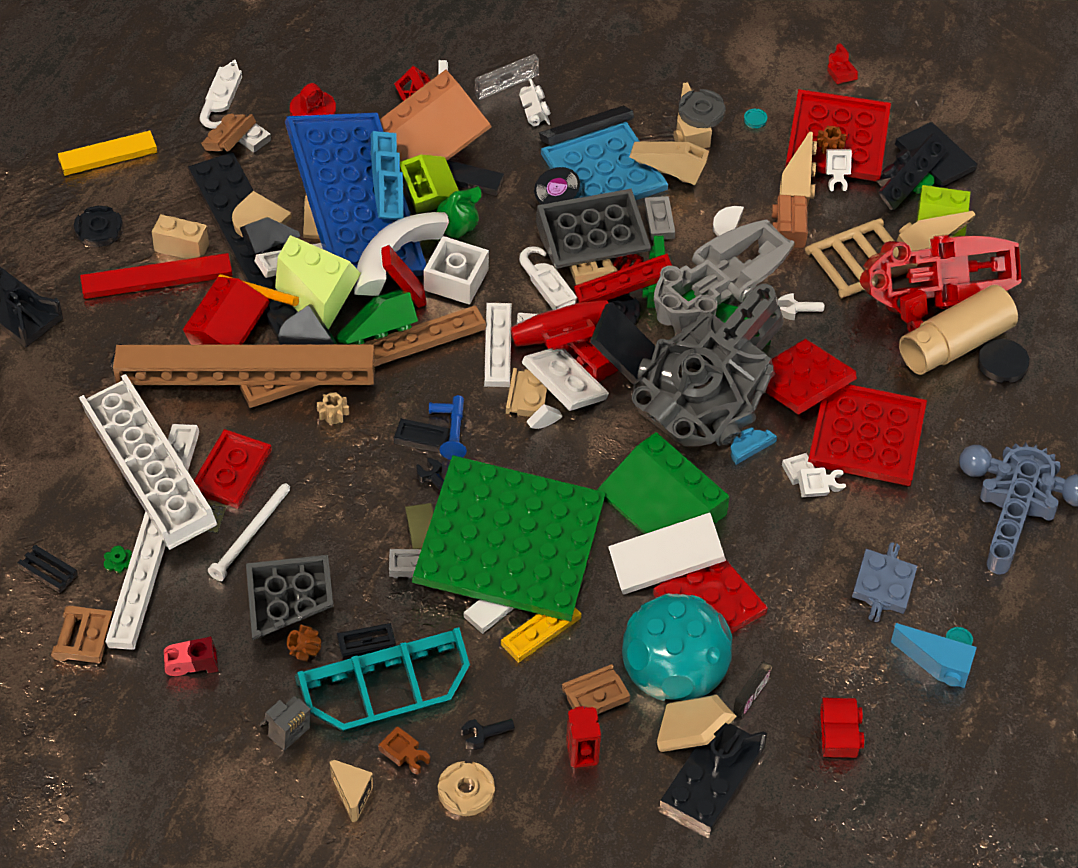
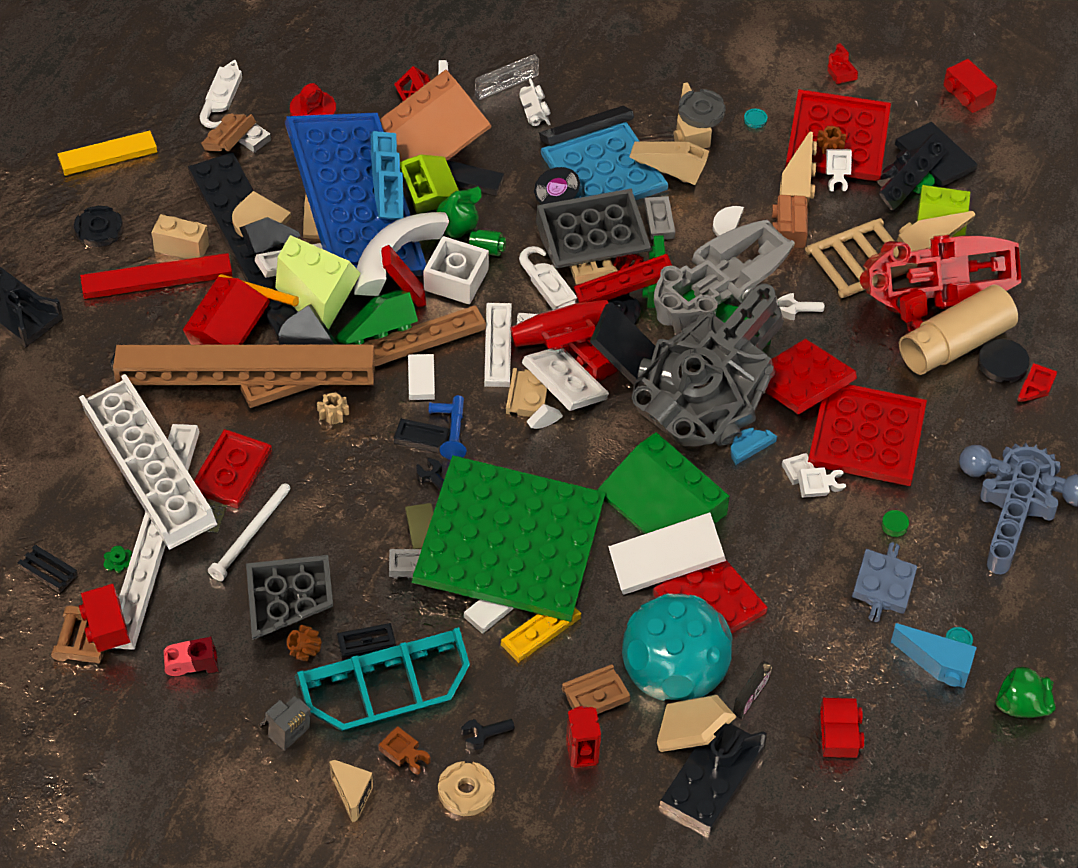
(105, 618): none -> red brick
(421, 377): none -> white tile
(488, 240): none -> green brick
(895, 523): none -> green tile
(970, 85): none -> red brick
(1026, 694): none -> green piece
(1037, 383): none -> red slope

